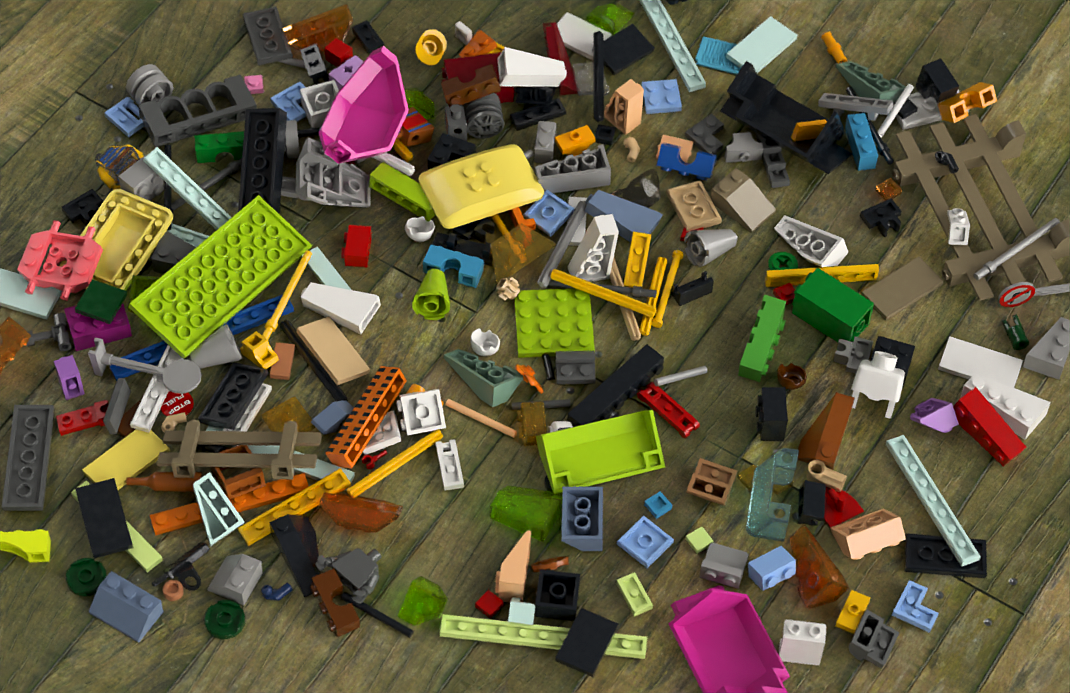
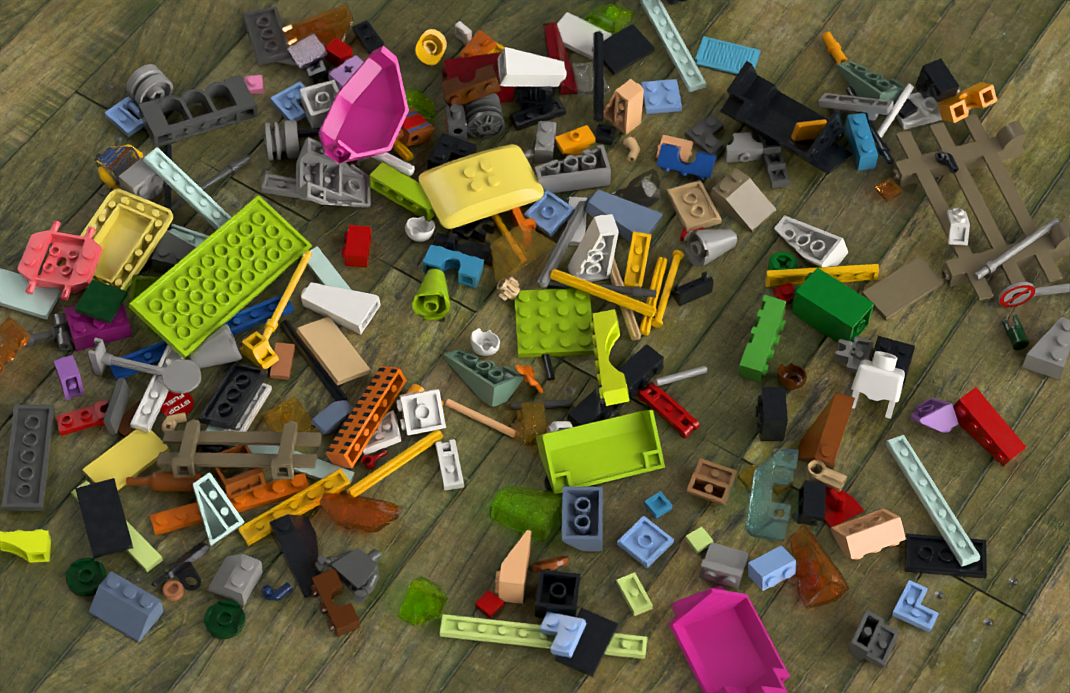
(83, 207): black plate -> none
(212, 144): green arch -> none
(263, 156): black arch -> none
(307, 51): none -> piece
(378, 615): black bar -> none
(521, 612): light aqua panel -> none
(567, 632): none -> light blue plate
(575, 367): dark grey brick -> none
(613, 382): none -> neon yellow arch
(762, 45): light aqua tile -> none
(802, 642): white panel -> none
(852, 611): yellow brick -> none
(883, 215): black plate -> none
(967, 358): white tile -> none
(1016, 407): white wedge -> none

